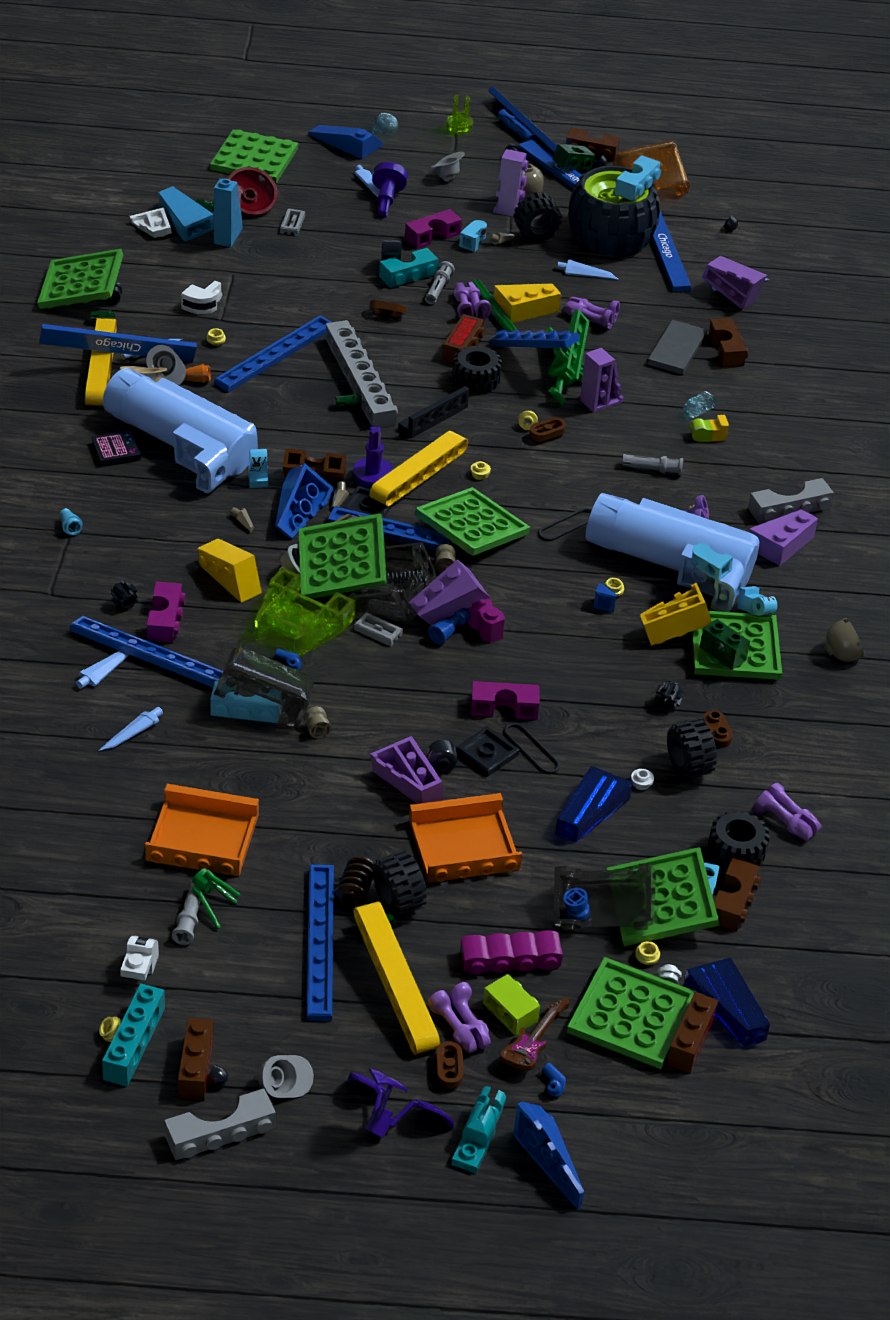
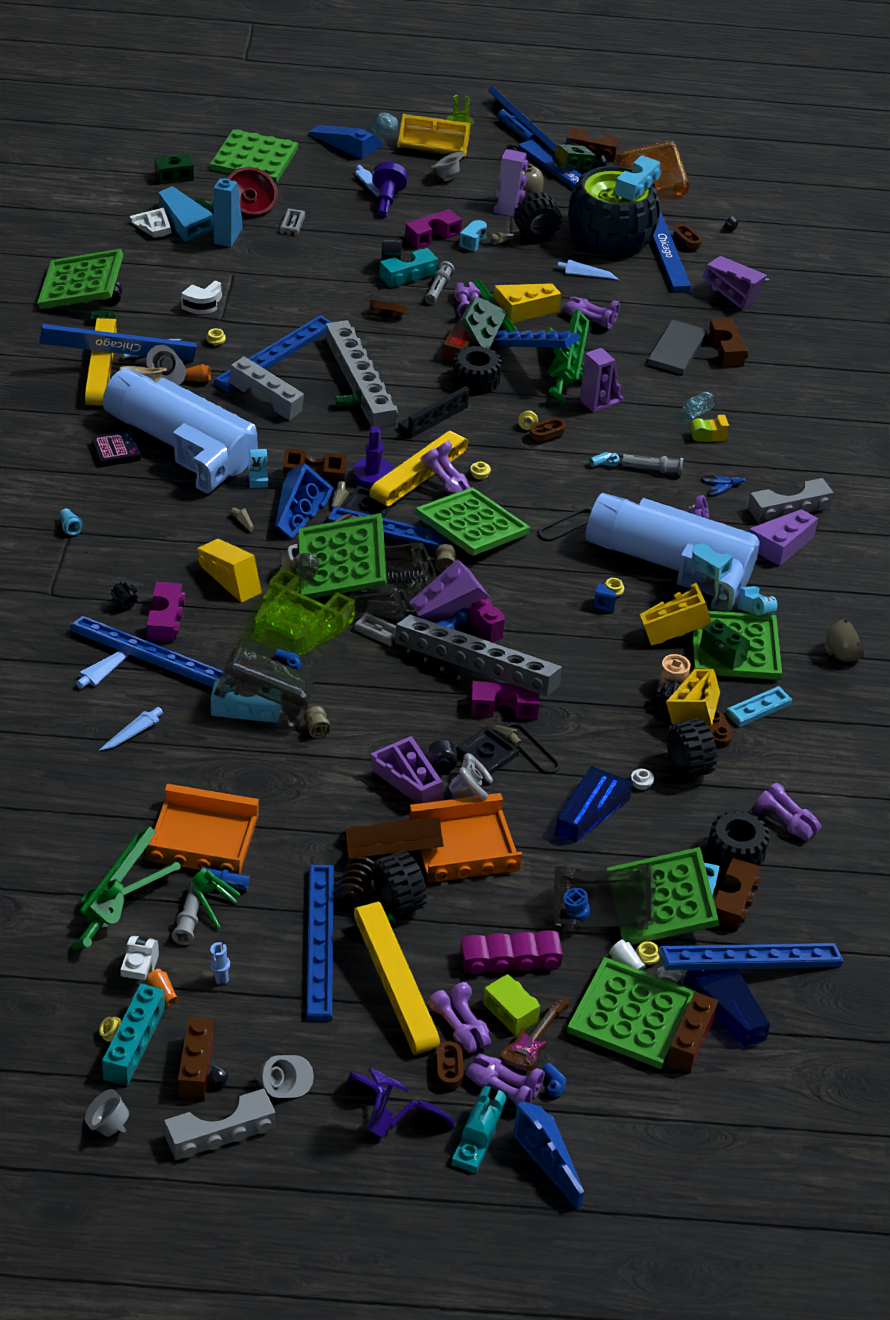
(105, 902): none -> green piece
(107, 1113): none -> light grey piece
(161, 980): none -> orange cone
(174, 169): none -> dark green brick
(220, 962): none -> light blue axle
(234, 880): none -> blue pin
(285, 399): none -> light grey arch
(305, 565): none -> clear smoke cone
(394, 837): none -> reddish brown slope
(433, 135): none -> yellow container
(454, 481): none -> medium lavender piece
(469, 779): none -> light grey piece
(478, 655): none -> dark grey brick
(482, 321): none -> wing
(487, 1070): none -> medium lavender piece
(508, 733): none -> dark tan bar
(605, 458): none -> medium azure arm
(625, 954): none -> white cone
(674, 669): none -> light nougat wheel
(687, 236): none -> reddish brown plate
(695, 697): none -> yellow wedge
(722, 483): none -> blue piece
(750, 956): none -> blue tile
(758, 706): none -> medium azure tile

